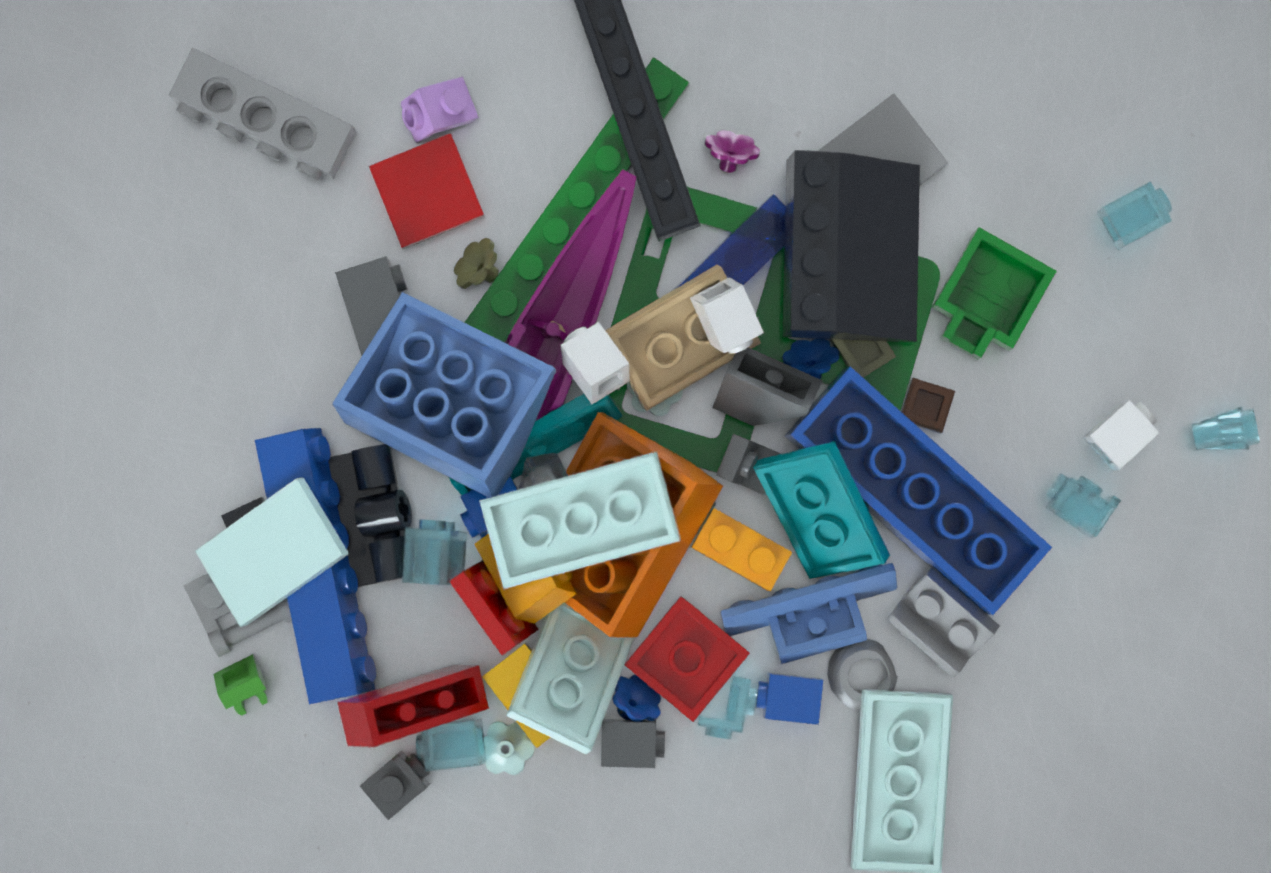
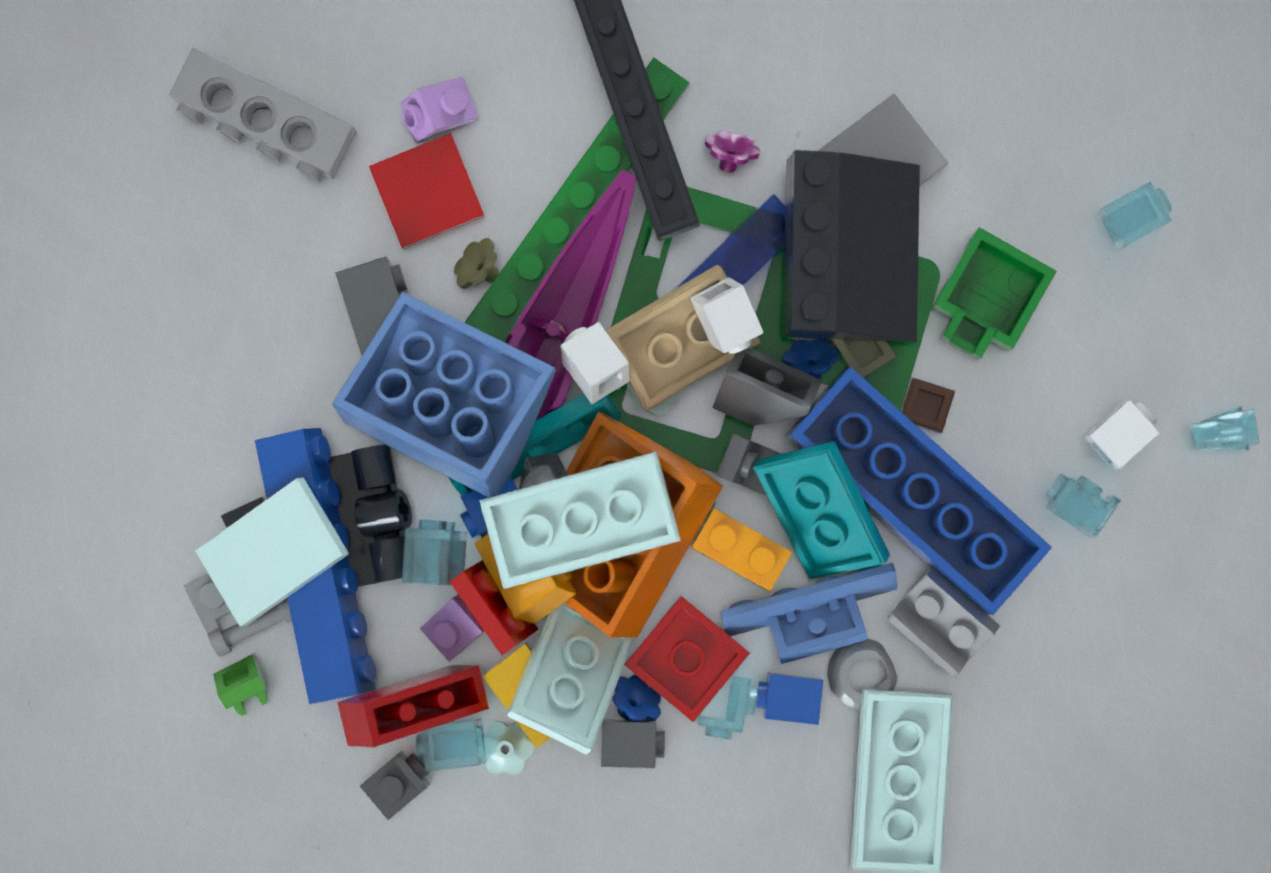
(452, 628): none -> lavender bracket

